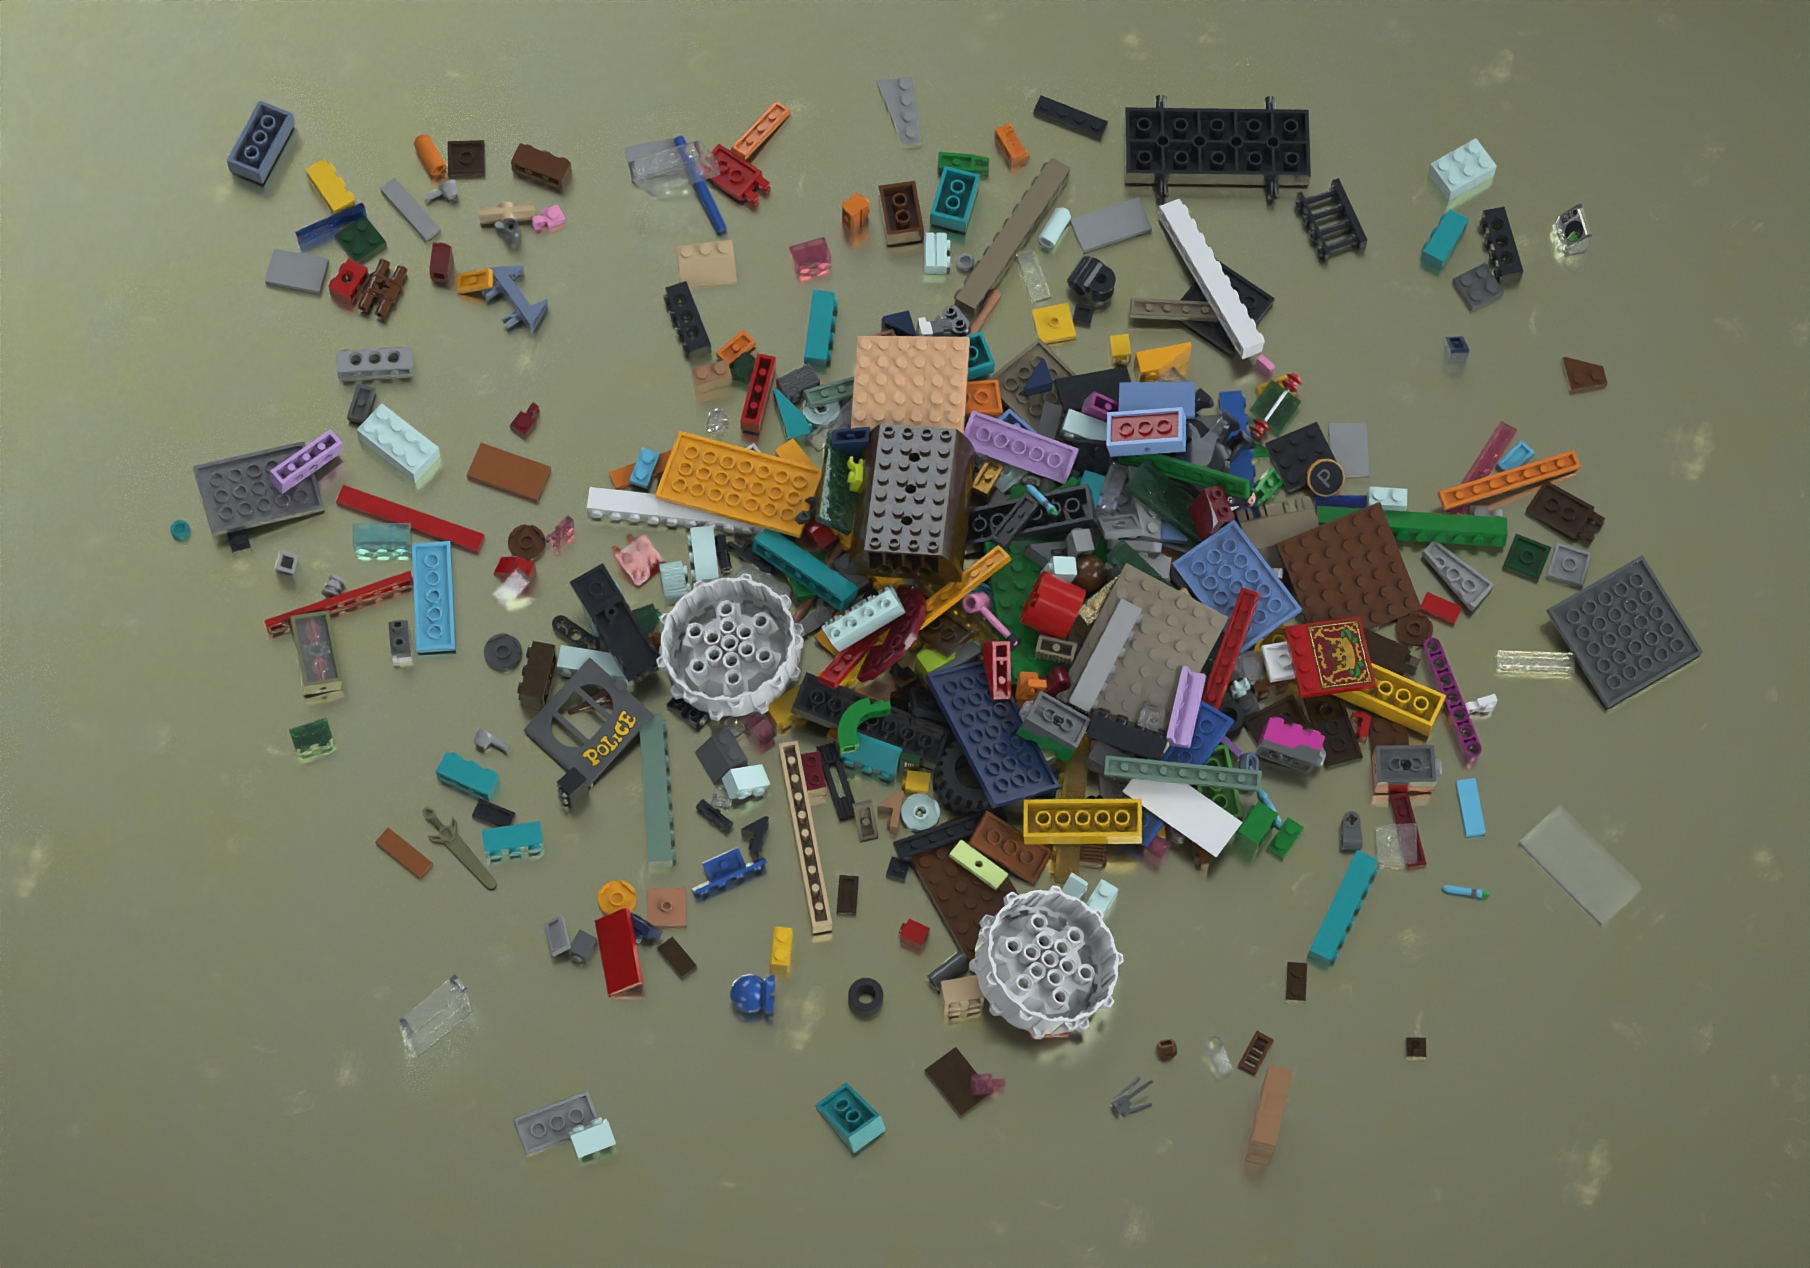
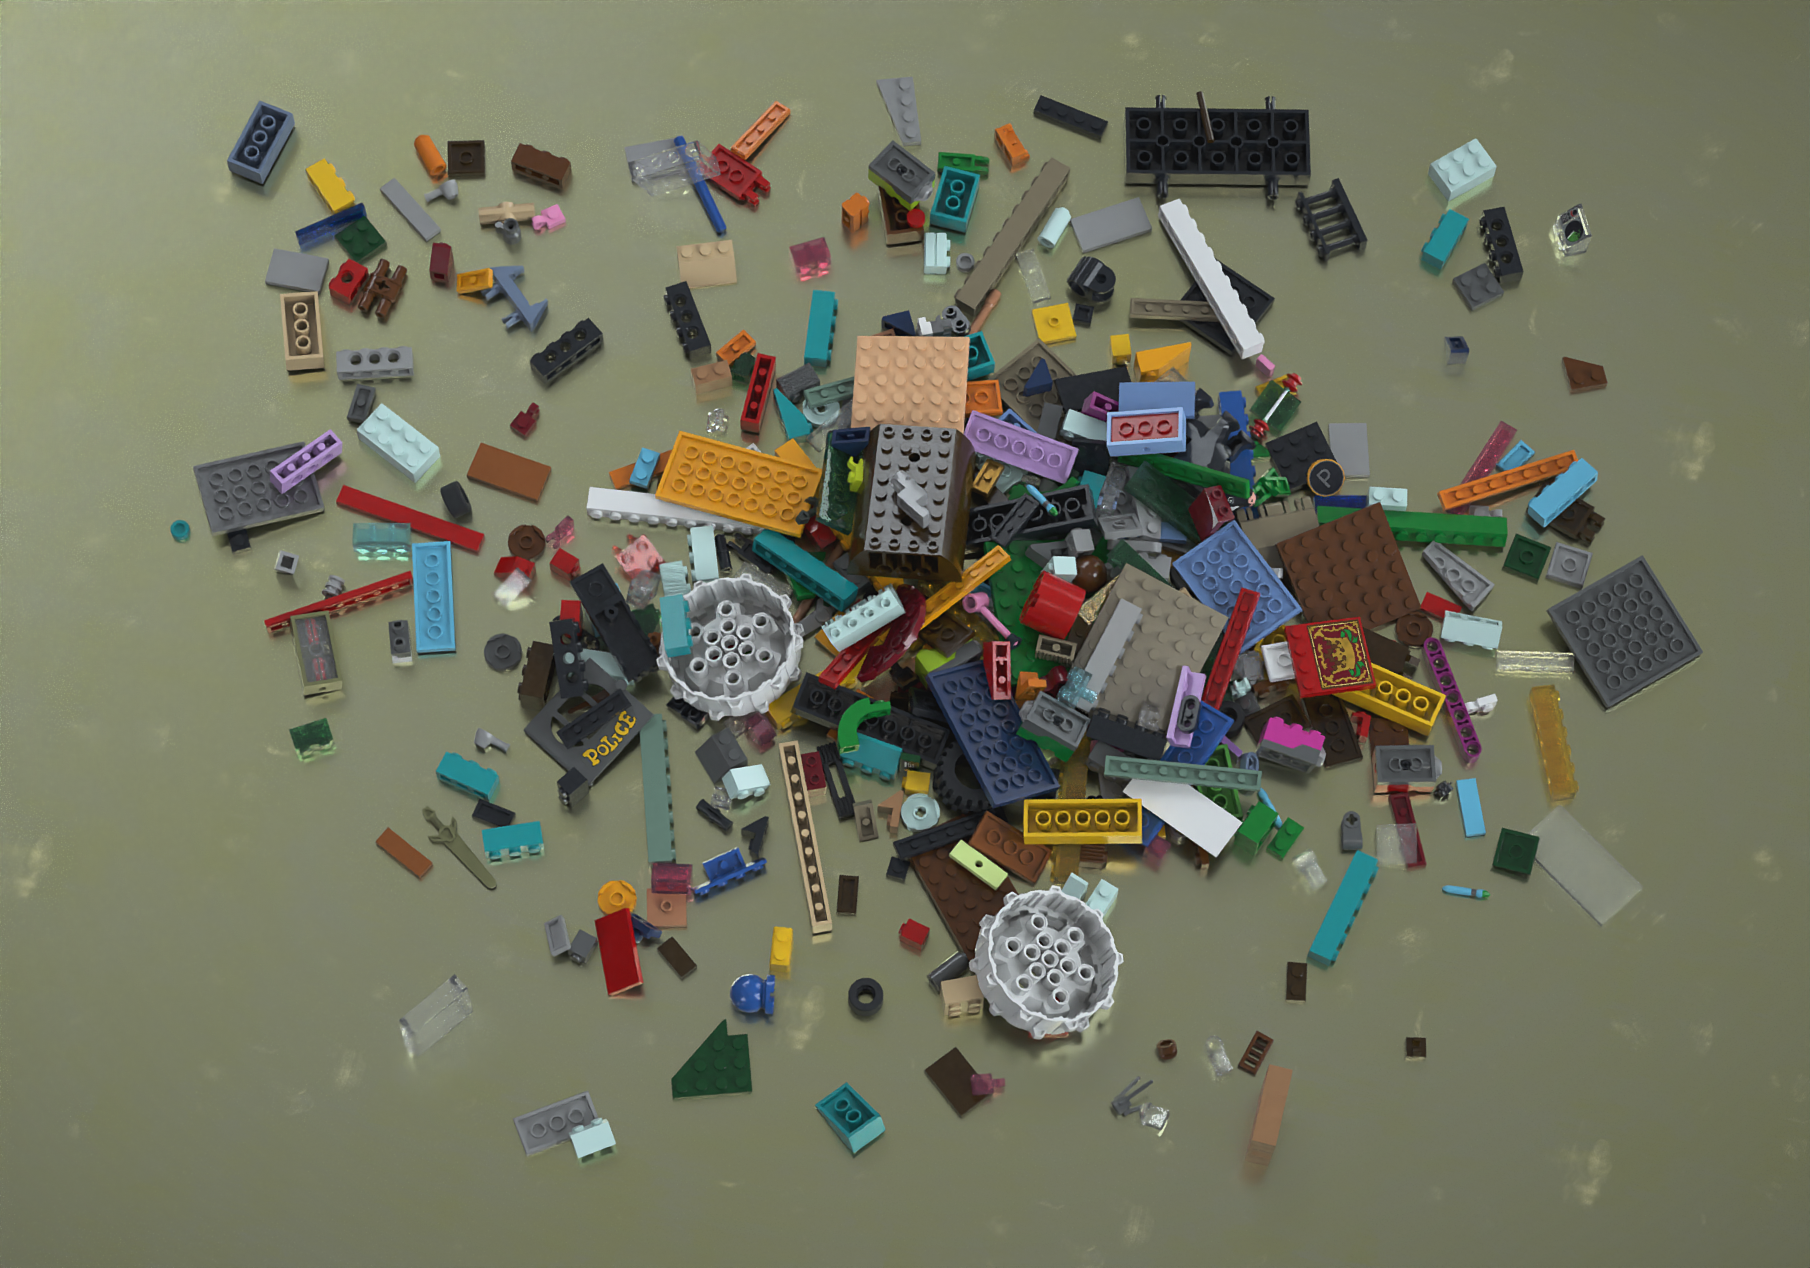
(302, 330): none -> tan brick
(455, 499): none -> black tyre
(563, 359): none -> black brick
(565, 564): none -> red brick
(568, 688): none -> black brick
(572, 609): none -> red brick
(593, 718): none -> black plate
(643, 588): none -> clear brick
(672, 878): none -> clear pink brick
(676, 625): none -> teal brick
(715, 1068): none -> dark green wing
(902, 175): none -> dark grey piece
(911, 498): none -> light grey plate
(915, 218): none -> red tile
(1076, 688): none -> clear light blue plate
(1153, 1116): none -> clear plate
(1189, 715): none -> black plate
(1205, 117): none -> dark brown bar
(1276, 485): none -> green tile
(1308, 865): none -> clear piece
(1444, 788): none -> black plate
(1471, 630): none -> light aqua brick
(1516, 851): none -> dark green plate
(1552, 742): none -> clear yellow brick
(1562, 492): none -> medium azure brick

